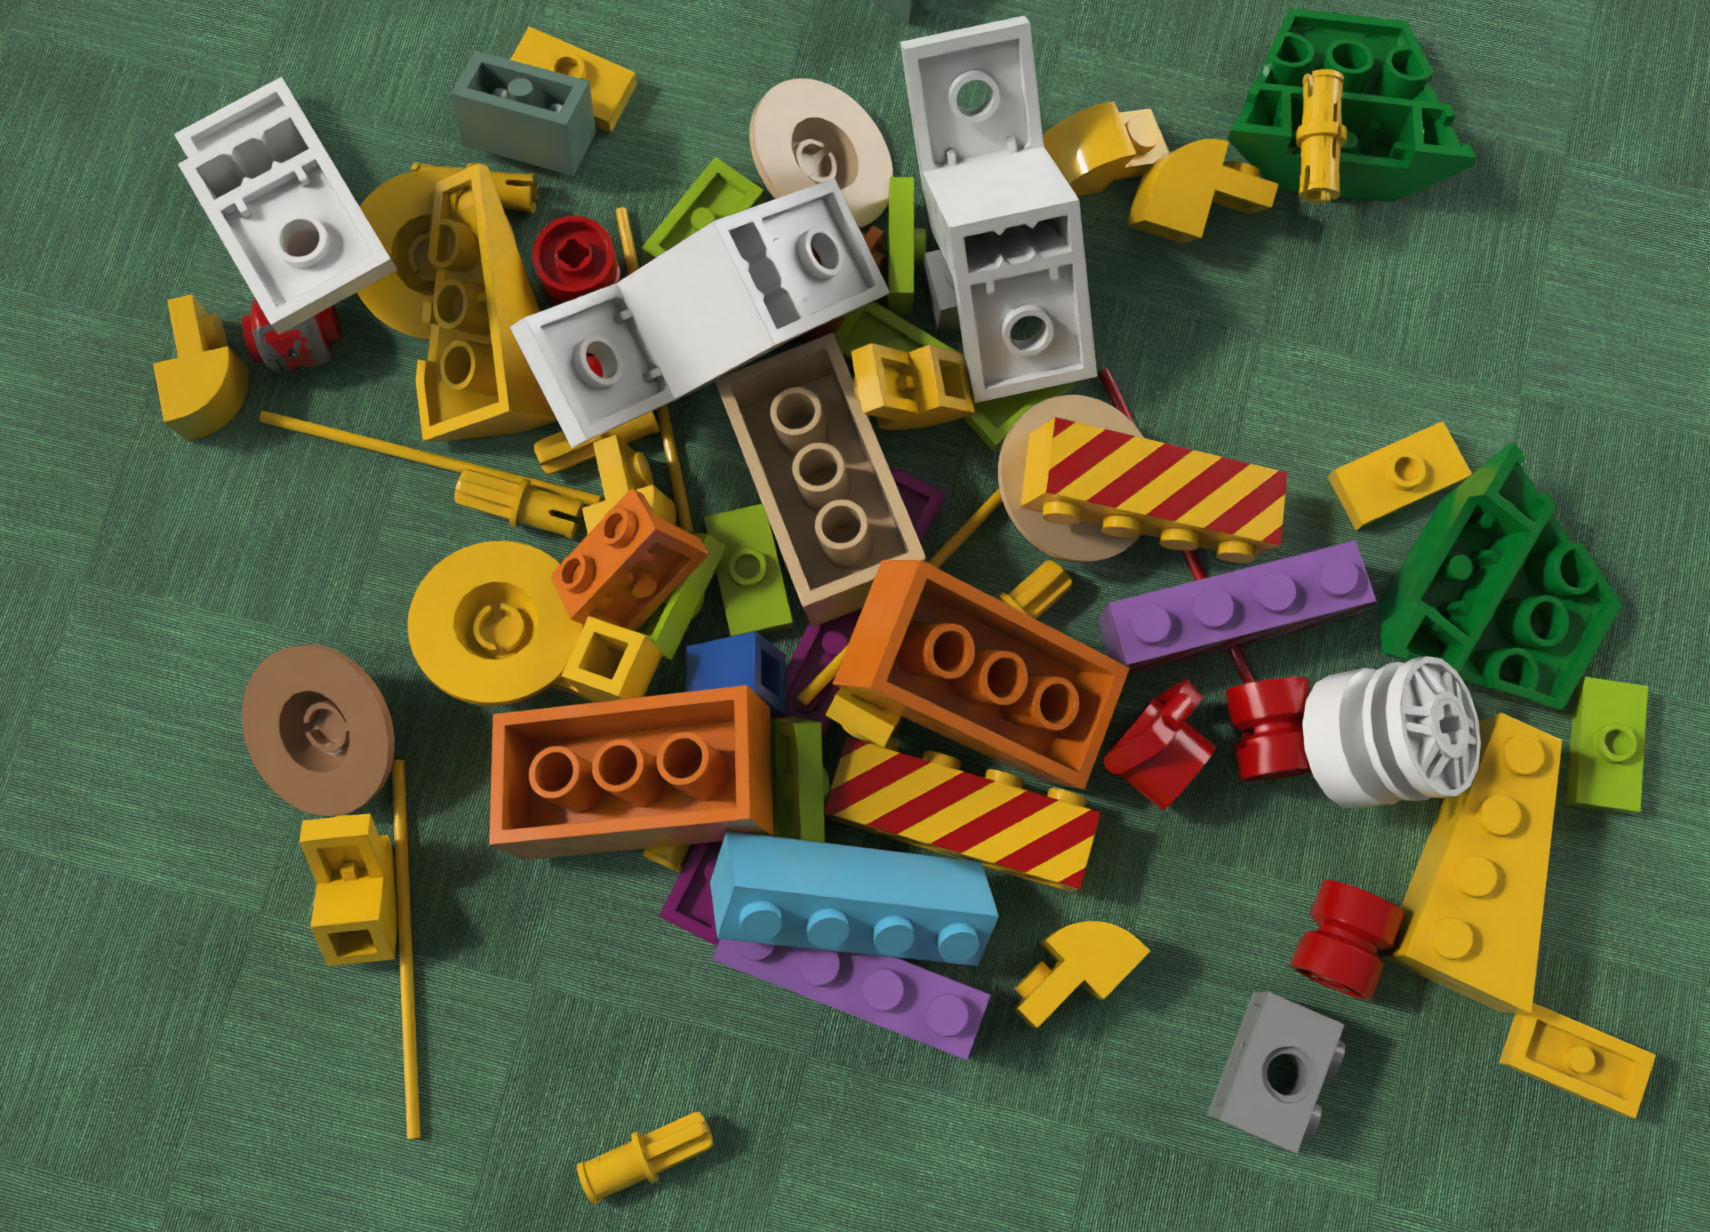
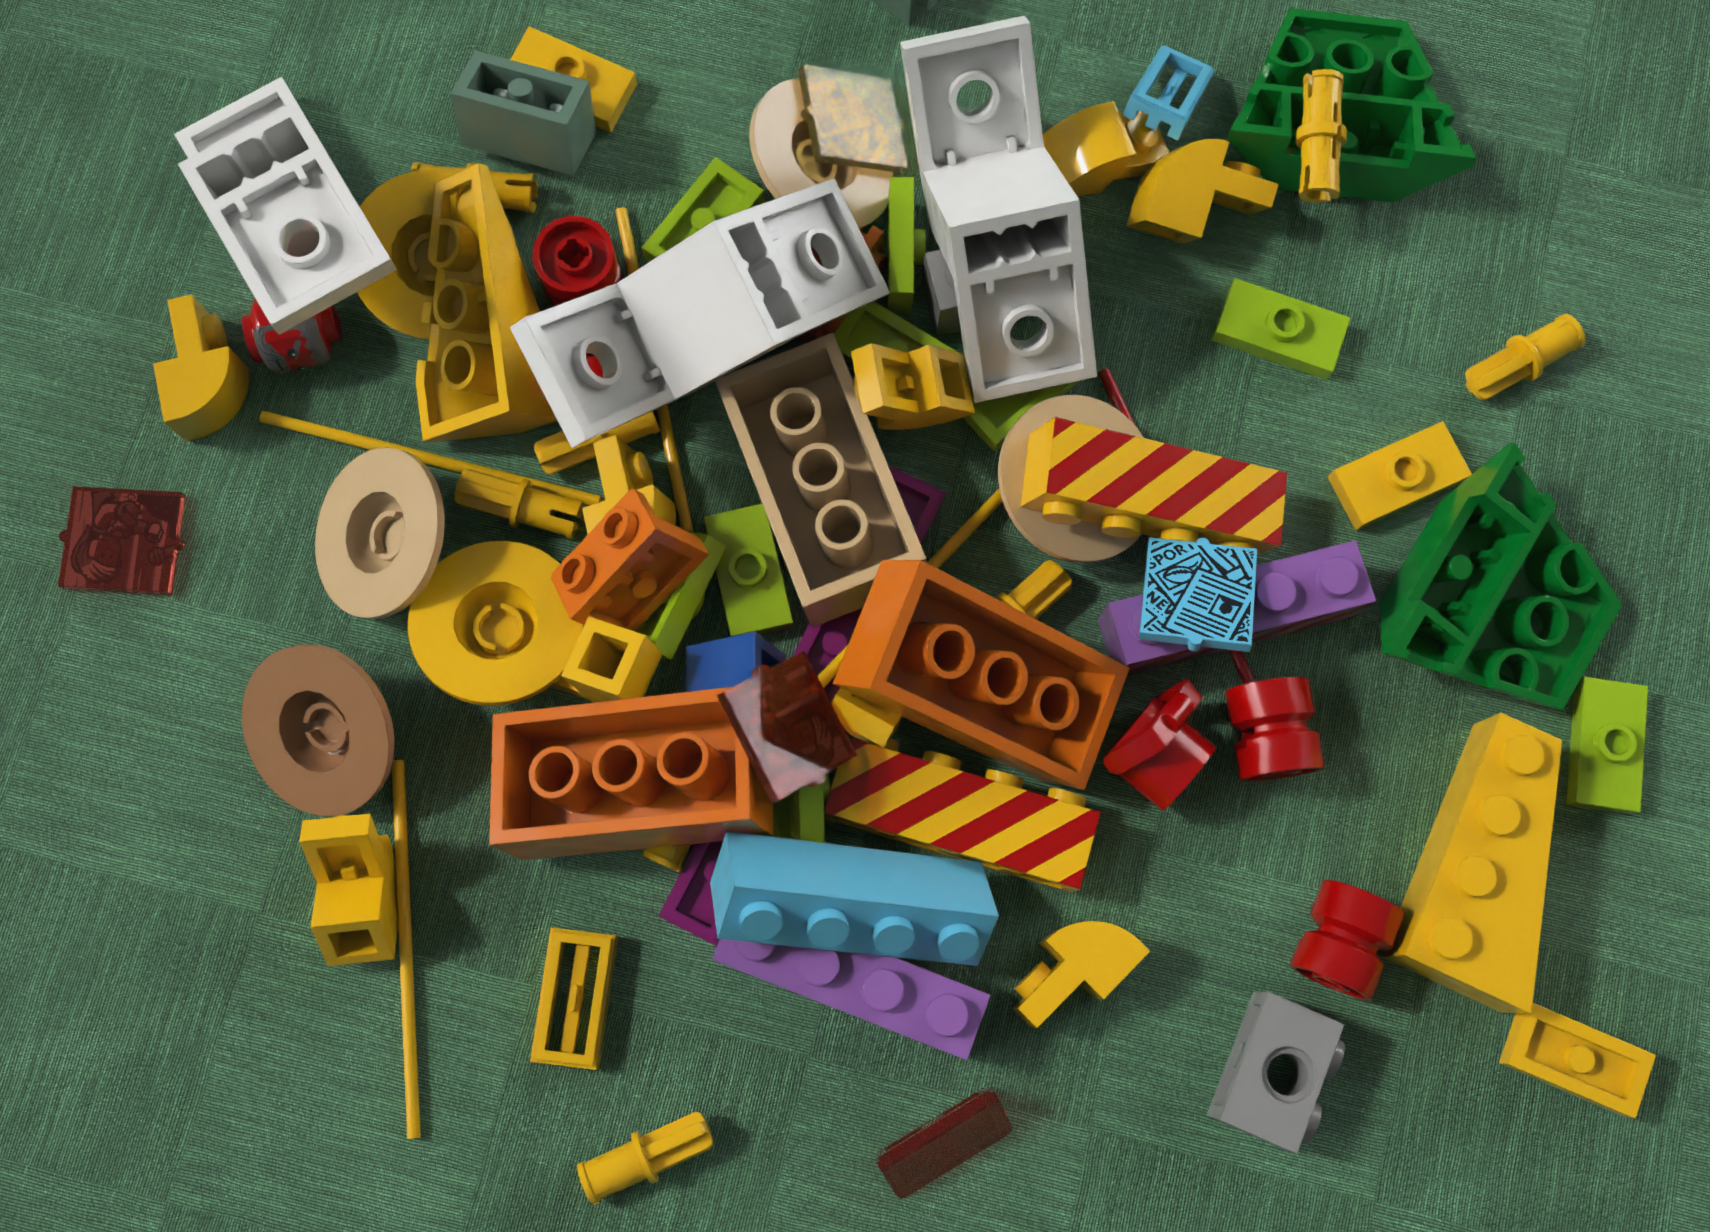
(122, 540): none -> clear red piece
(379, 533): none -> tan hat
(545, 1015): none -> yellow tile
(787, 726): none -> clear red piece
(852, 119): none -> clear yellow piece
(943, 1142): none -> clear red slope
(1160, 109): none -> medium azure tile
(1199, 594): none -> medium azure piece
(1281, 329): none -> lime plate
(1392, 734): white wheel -> none
(1525, 357): none -> yellow axle

